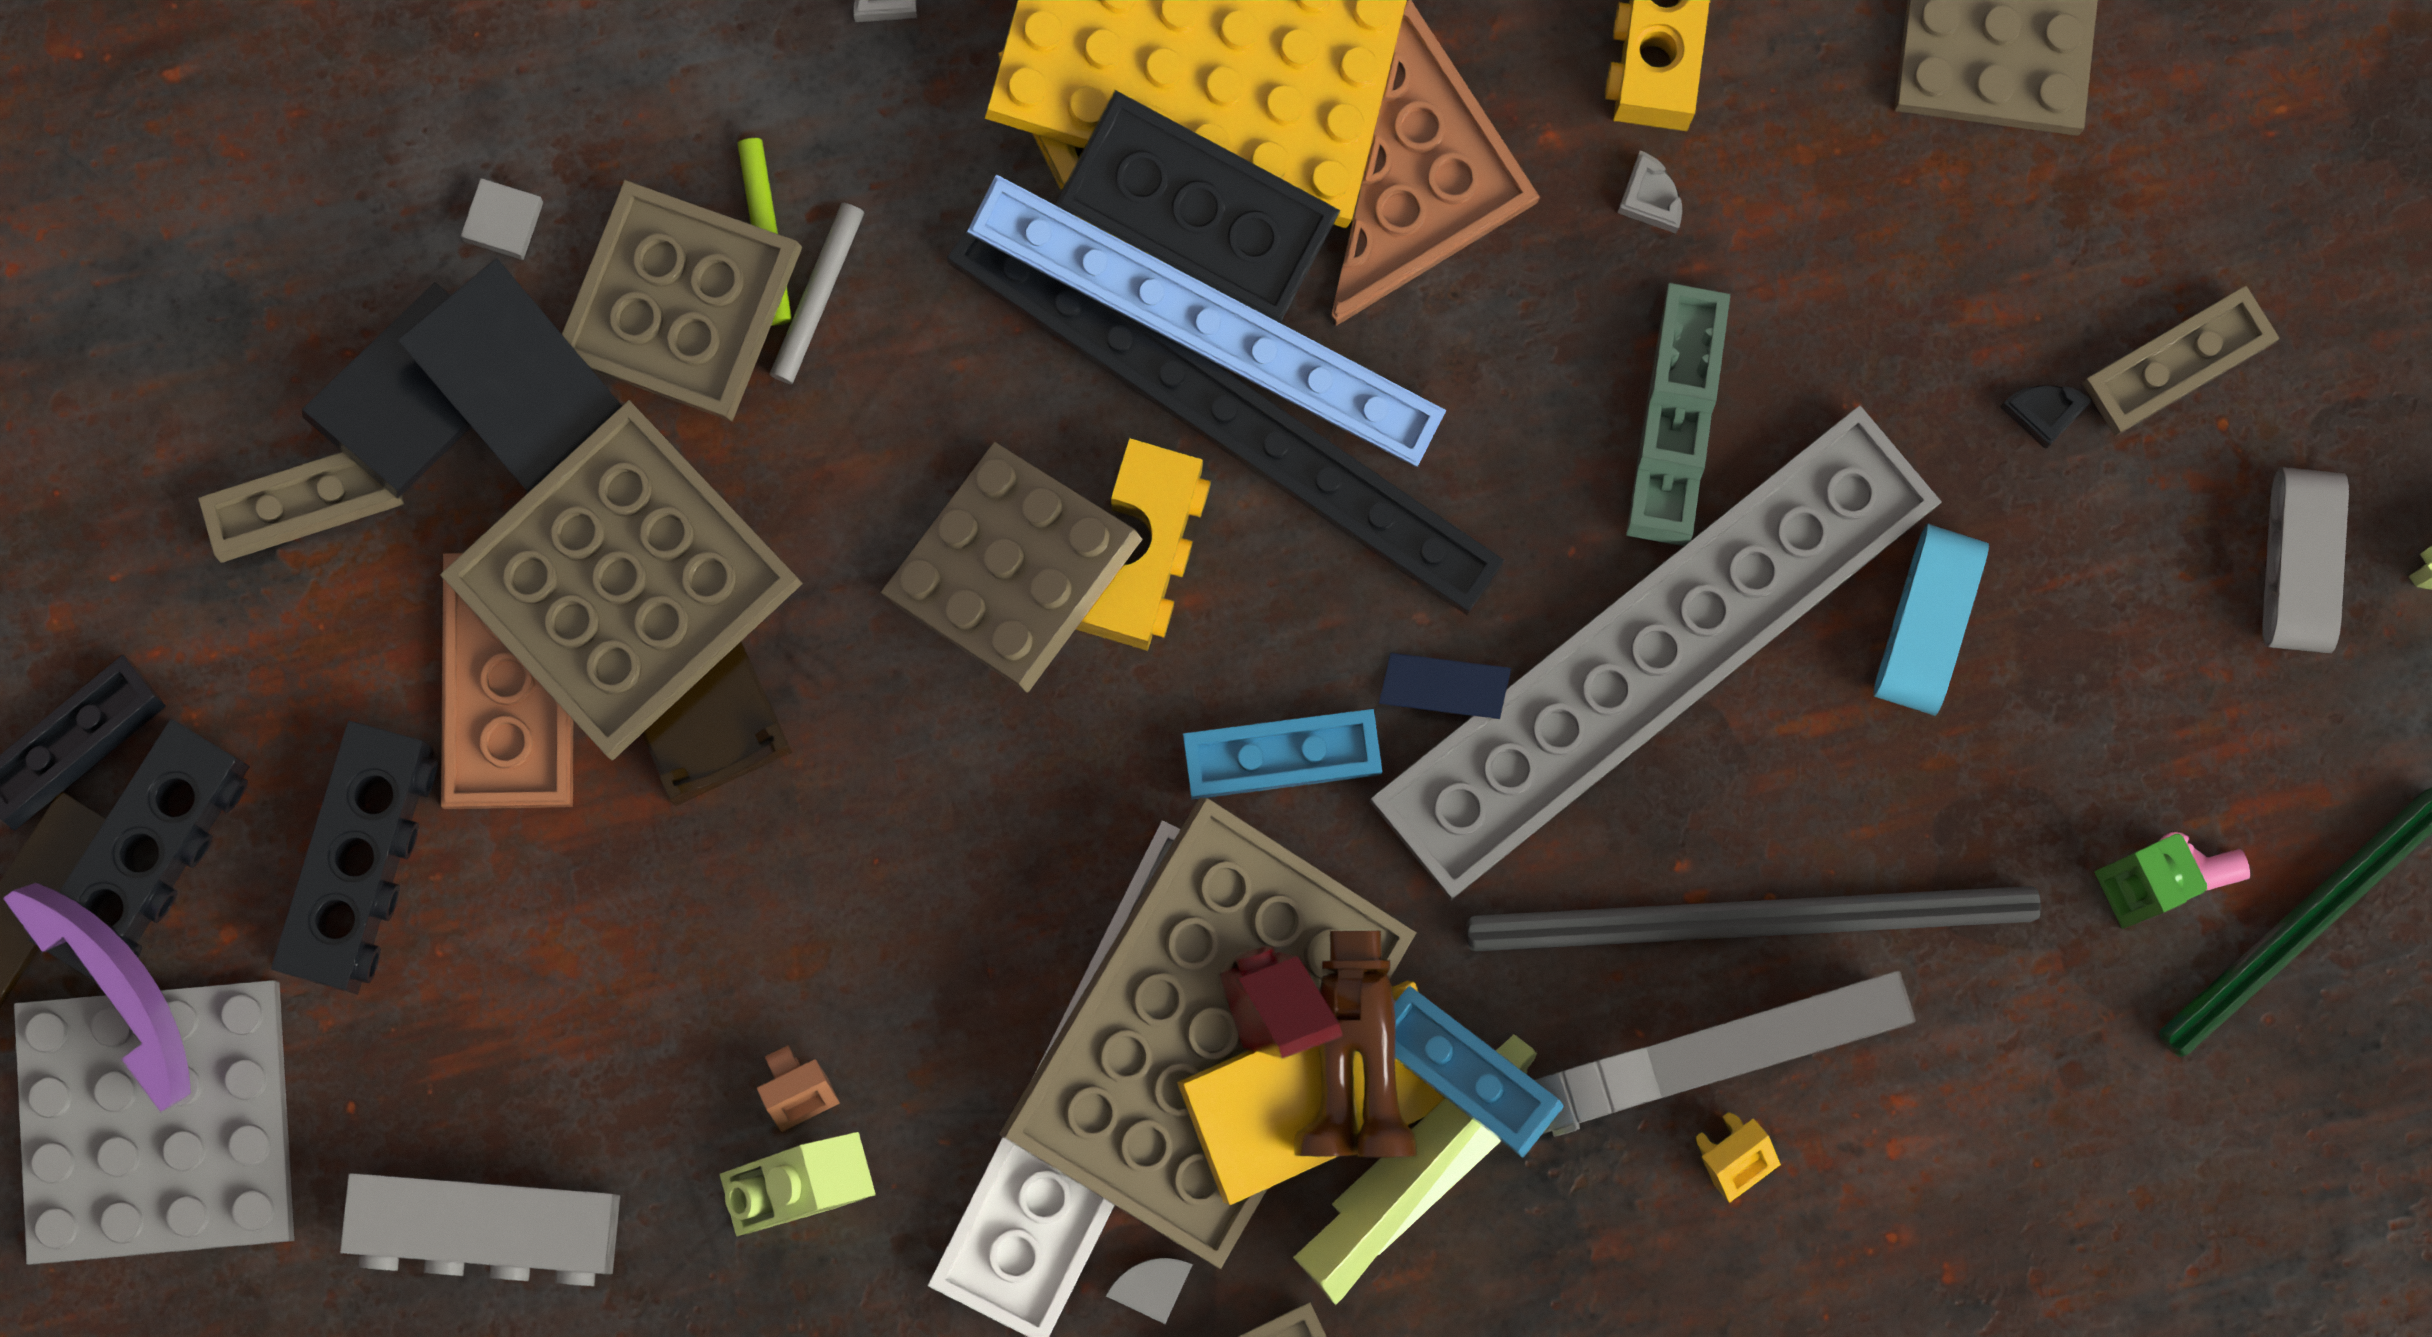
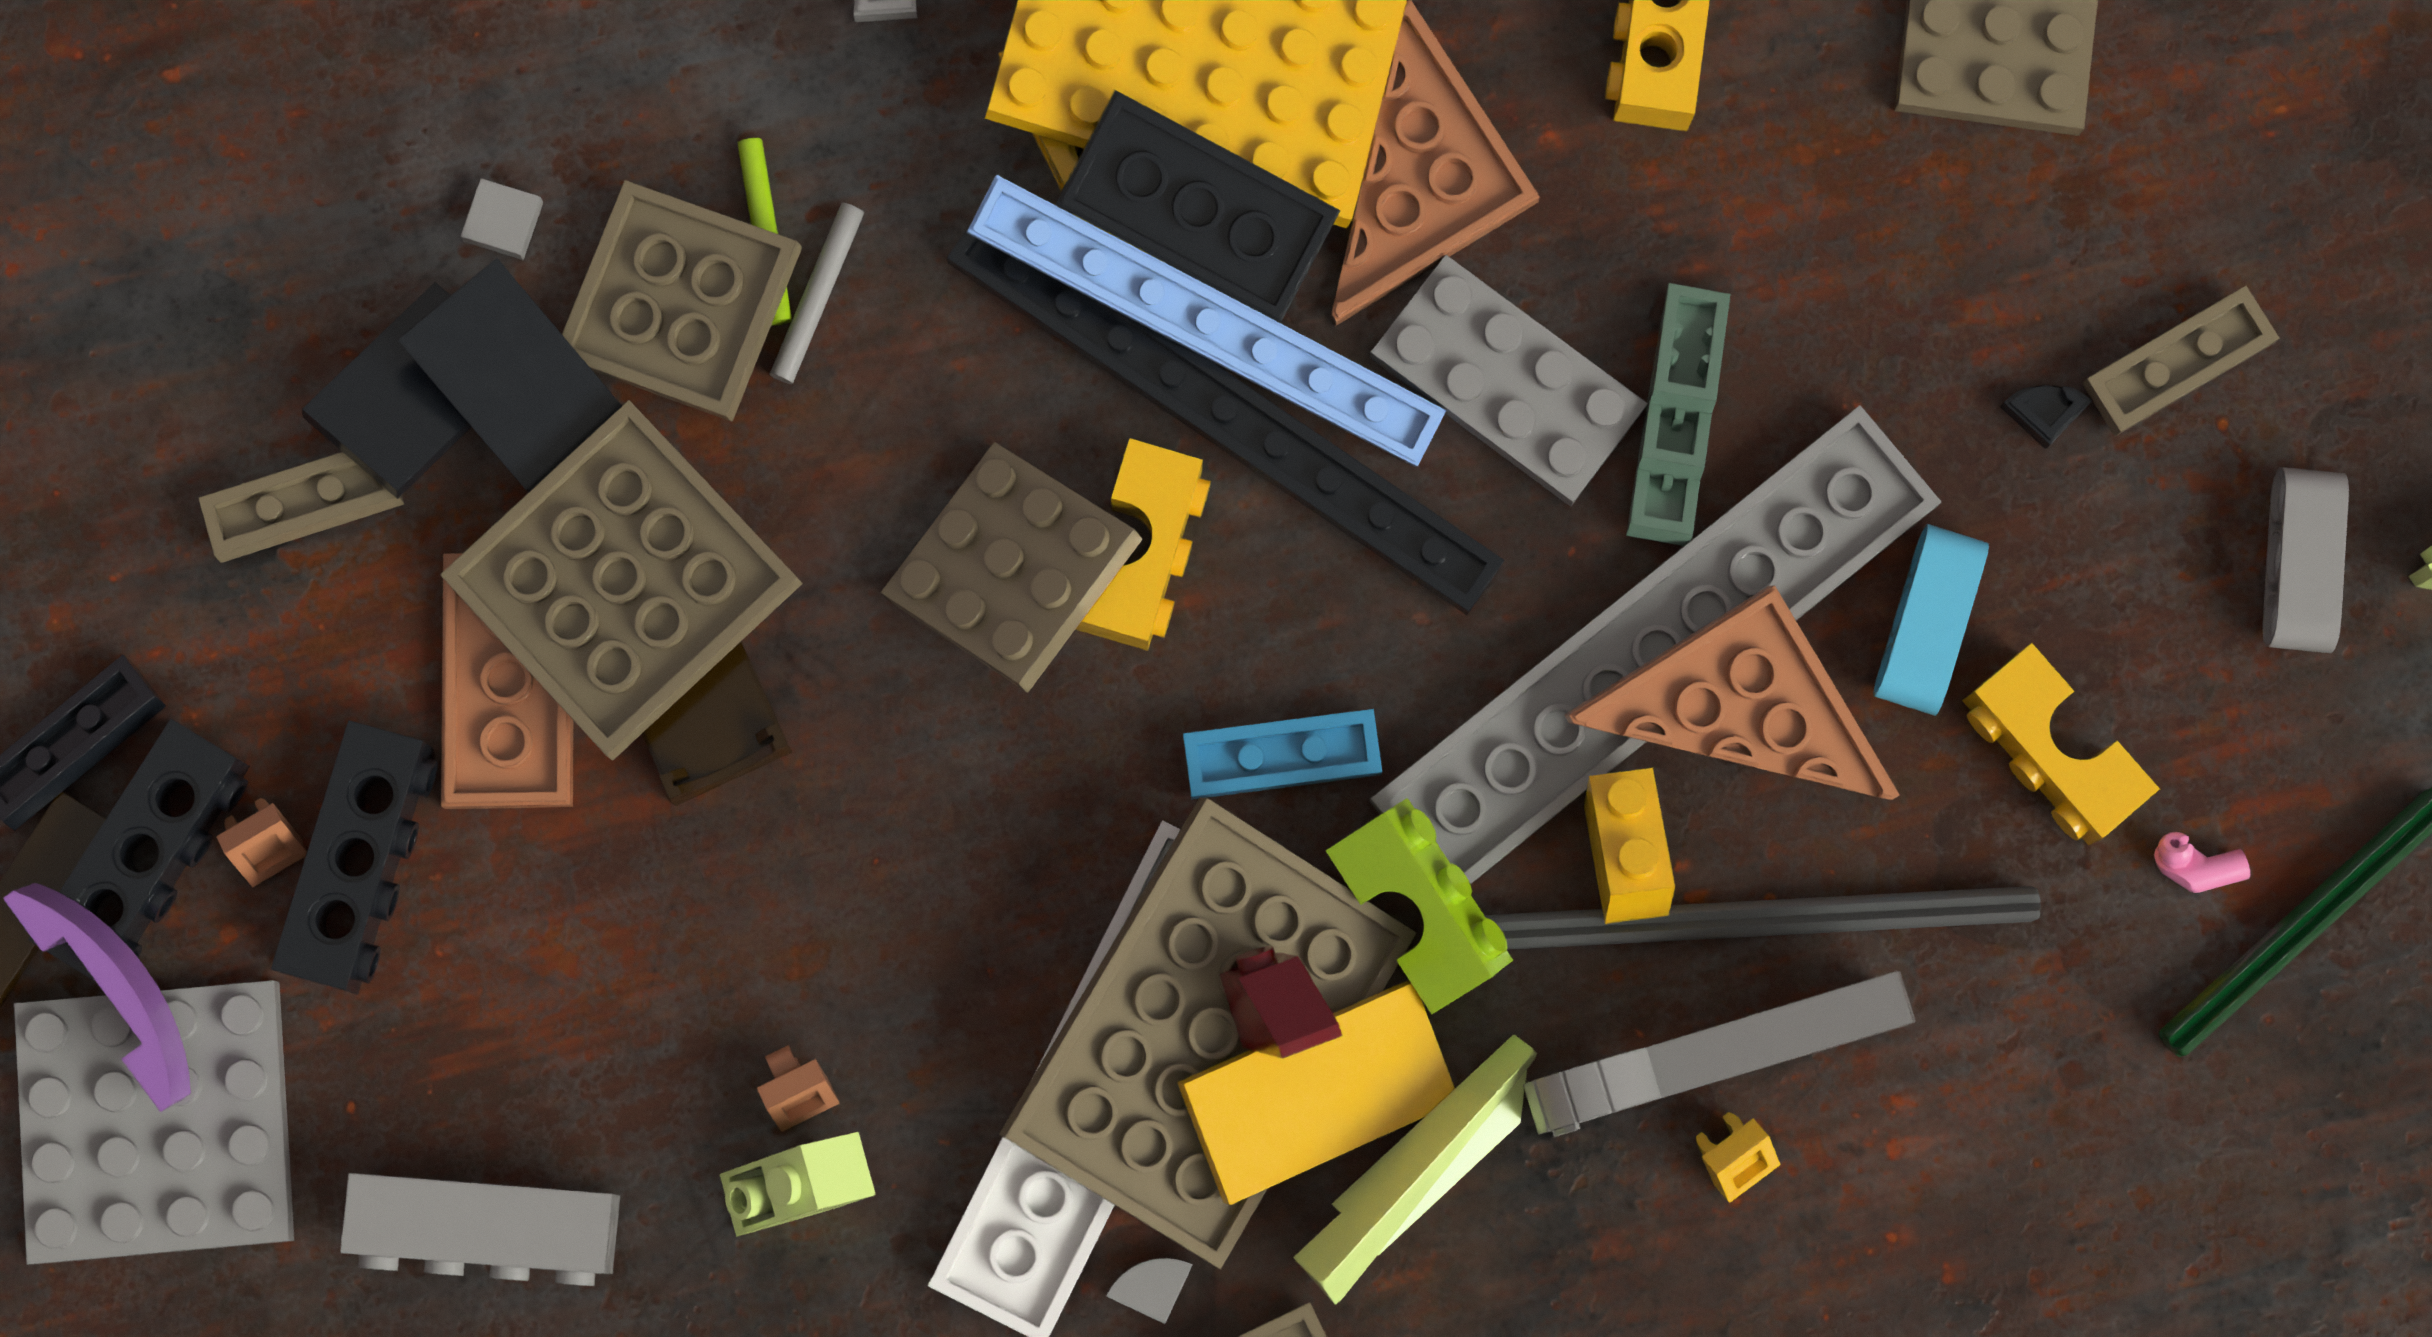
(261, 843): none -> nougat tile
(1364, 1008): reddish brown piece -> none
(1445, 686): dark blue sticker -> none
(1457, 941): none -> lime arch
(1471, 1073): dark azure plate -> none
(1508, 380): none -> light grey plate
(1629, 845): none -> yellow brick
(1652, 195): light grey tile -> none
(1745, 696): none -> nougat tile
(2017, 710): none -> yellow arch
(2151, 880): bright green slope -> none

